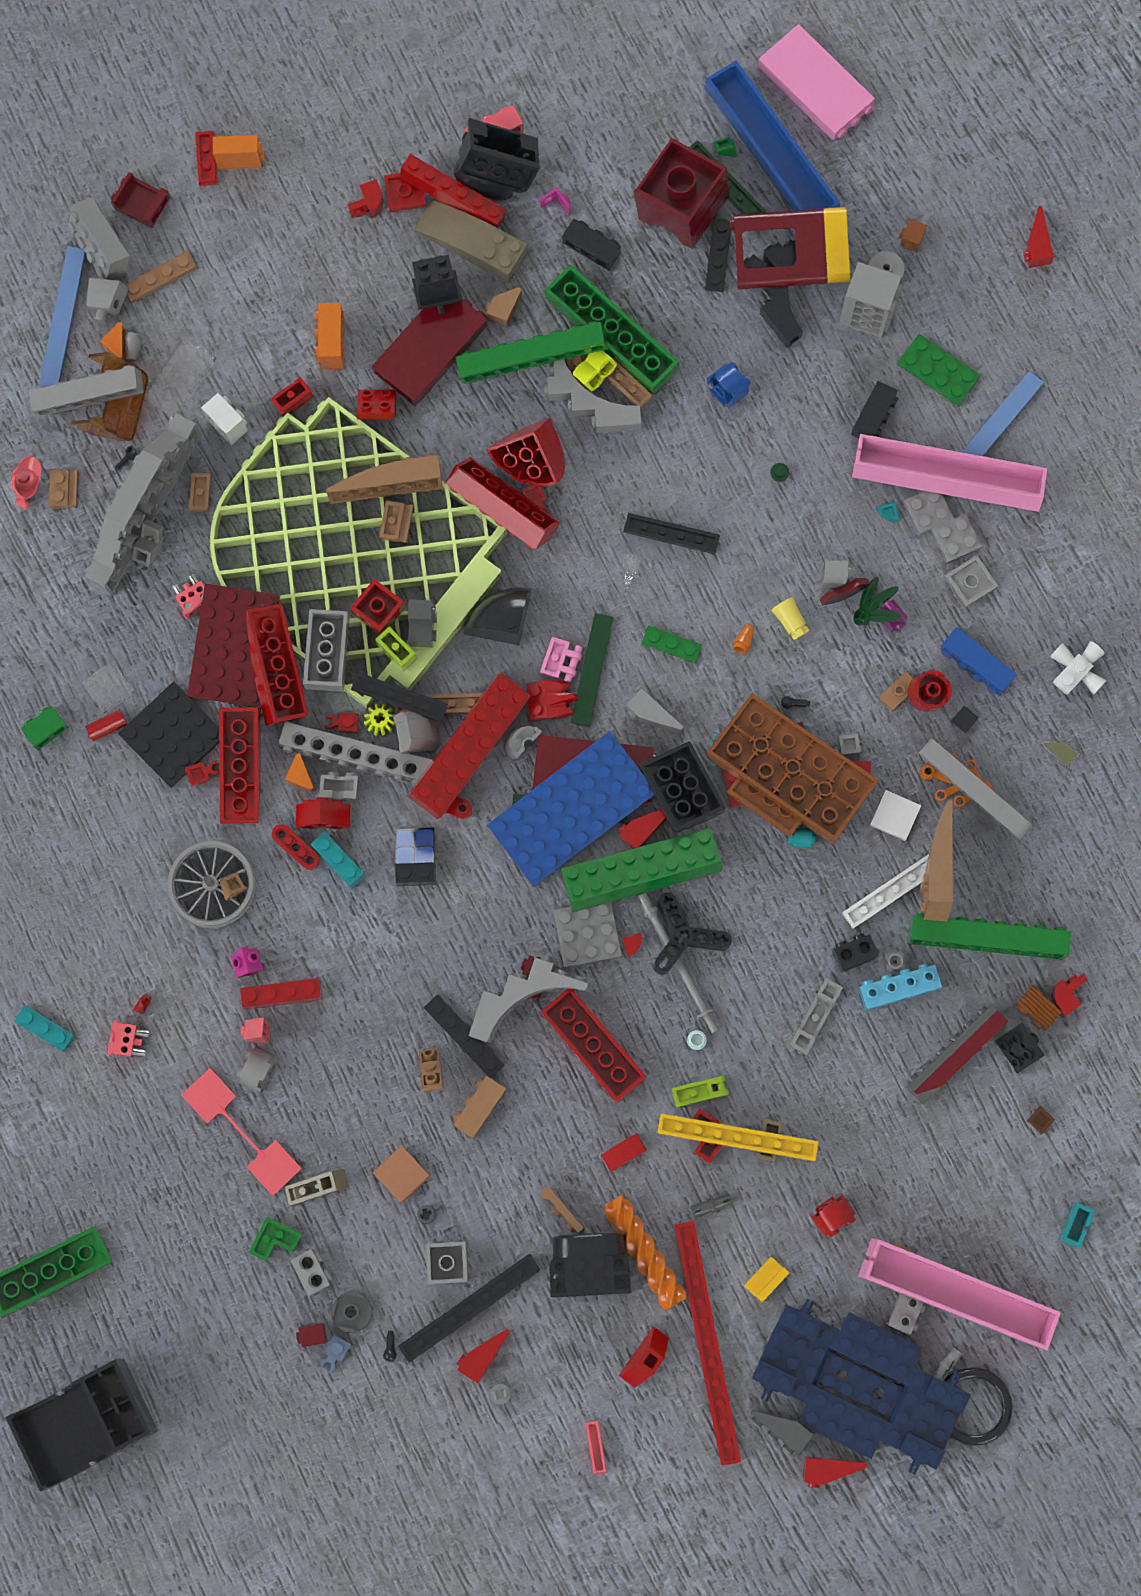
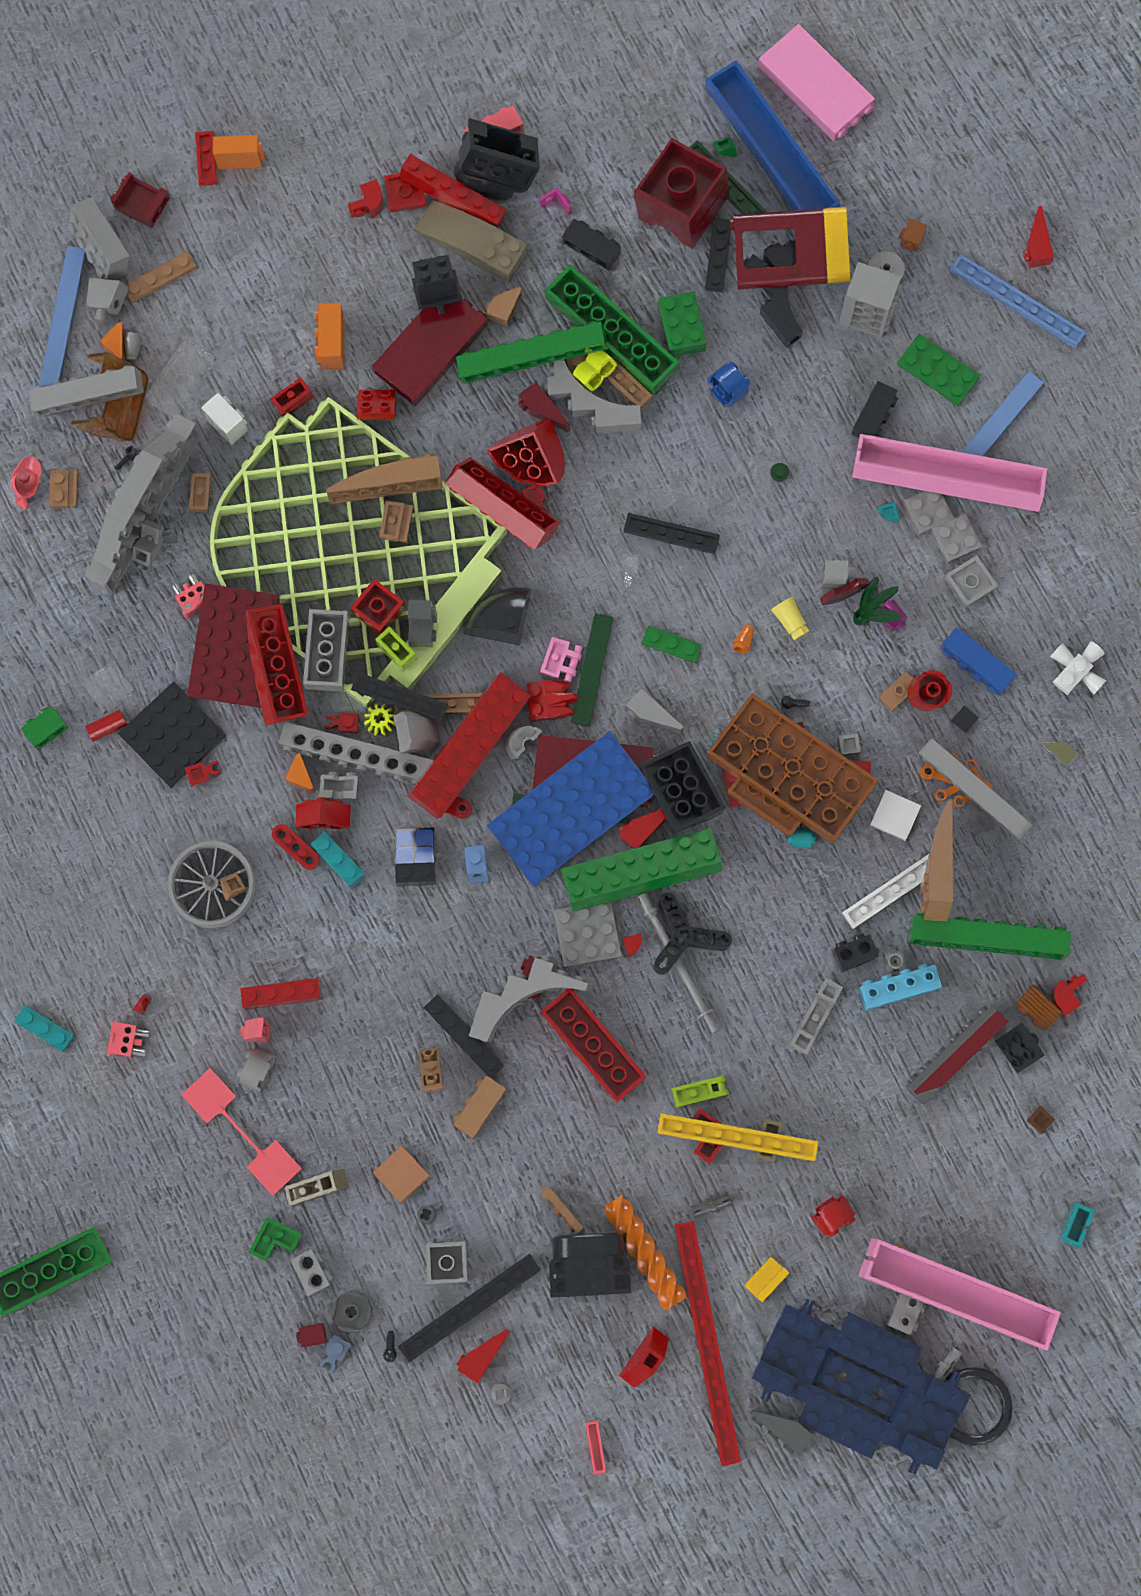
(82, 1424): black piece -> none
(239, 765): red slope -> none
(246, 962): dark pink brick -> none
(476, 864): none -> medium blue torso
(541, 407): none -> dark red slope
(623, 1152): red slope -> none
(681, 324): none -> green brick
(696, 1040): light aqua plate -> none
(824, 1471): red slope -> none
(1018, 301): none -> medium blue tile

